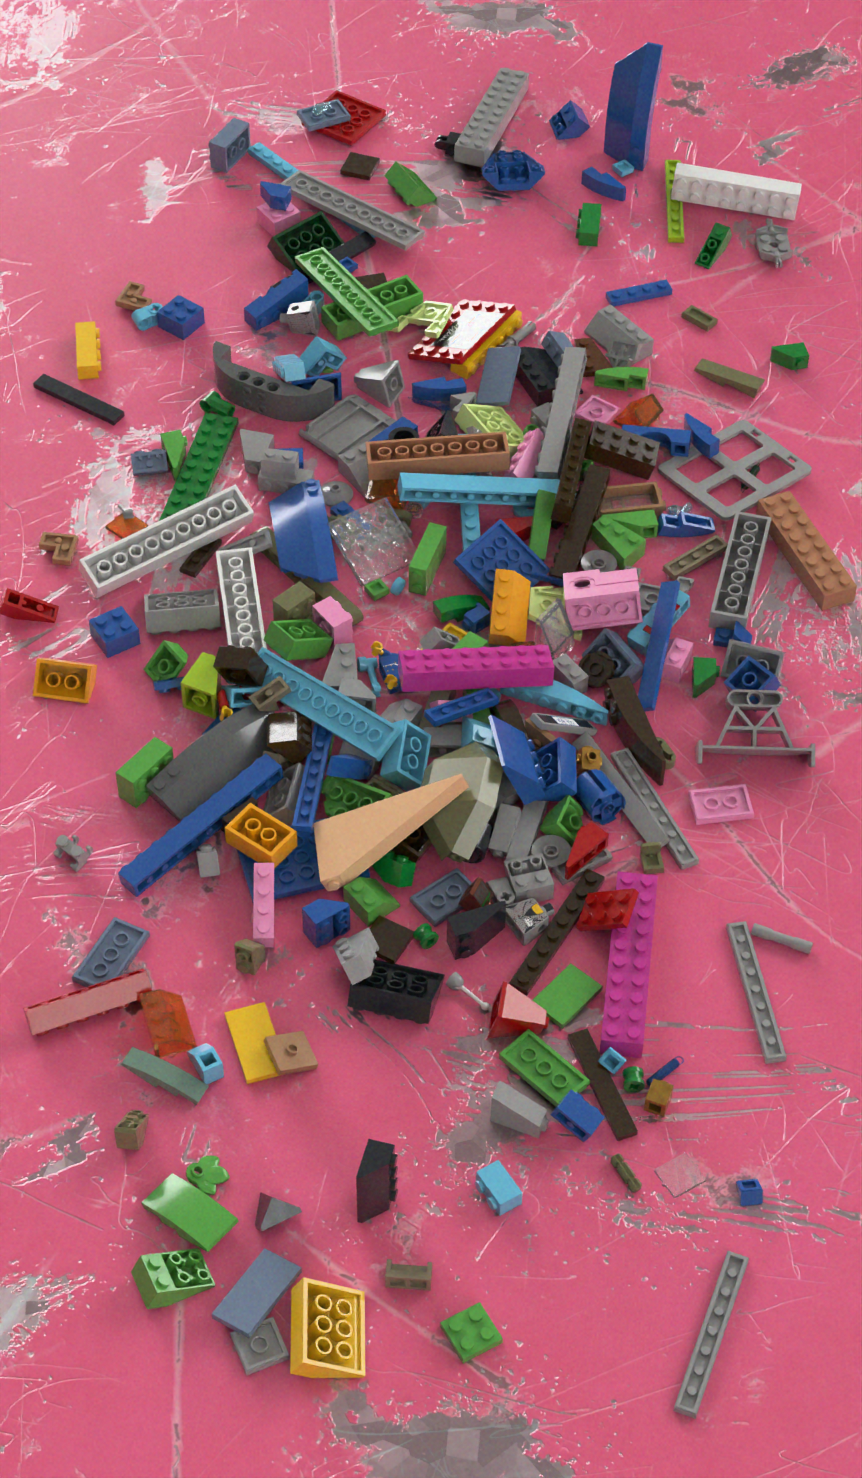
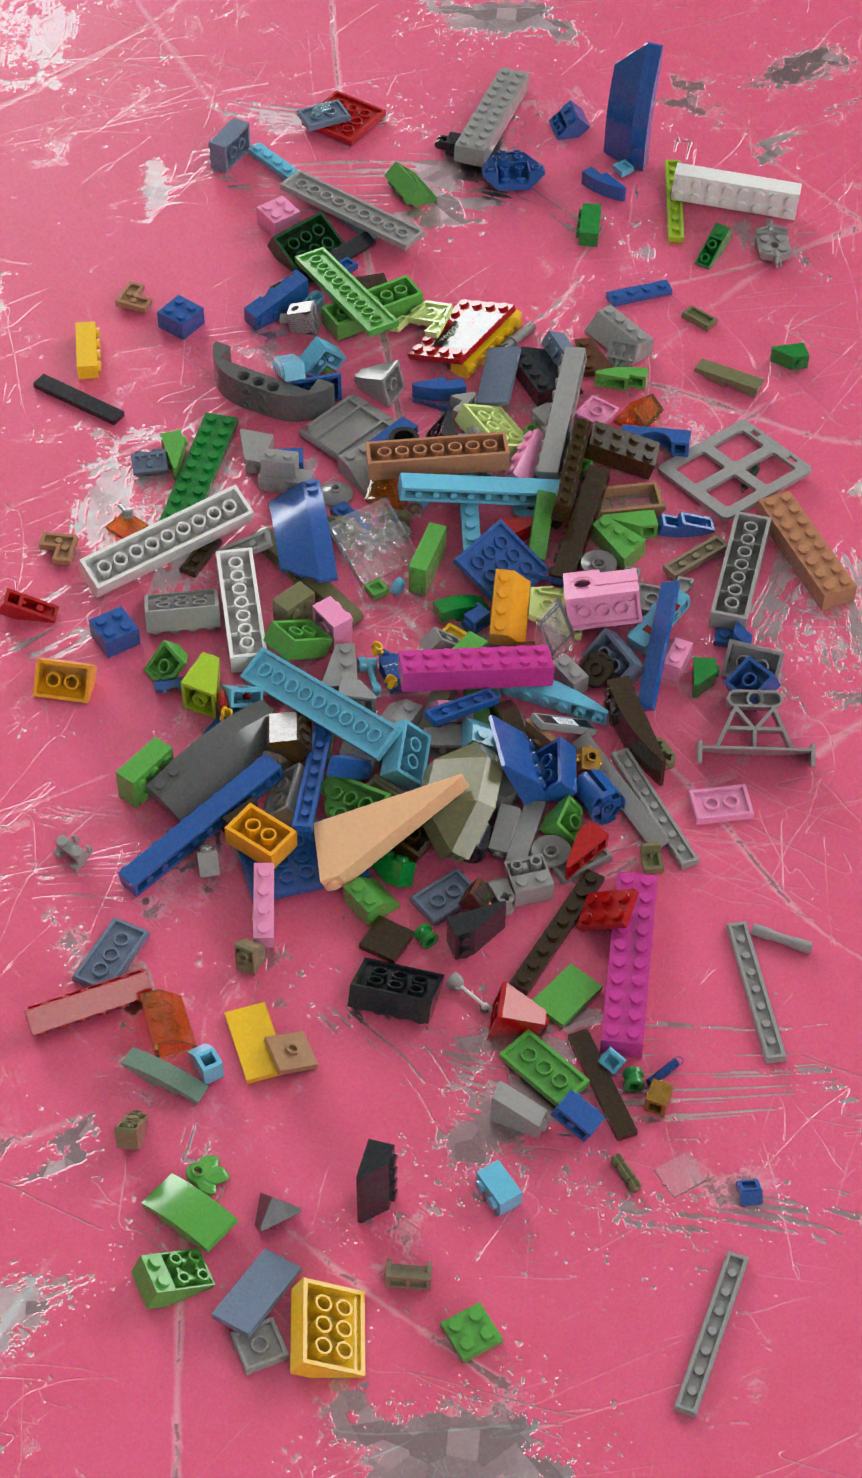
(146, 316): medium azure piece -> none
(215, 403): green piece -> none
(240, 665): dark brown brick -> none
(267, 696): dark tan slope -> none
(276, 195): blue slope -> none
(325, 920): blue slope -> none
(357, 955): light grey wedge -> none
(360, 166): dark brown tile -> none
(528, 919): light grey torso -> none
(675, 510): clear light blue arm -> none
(701, 436): blue slope -> none

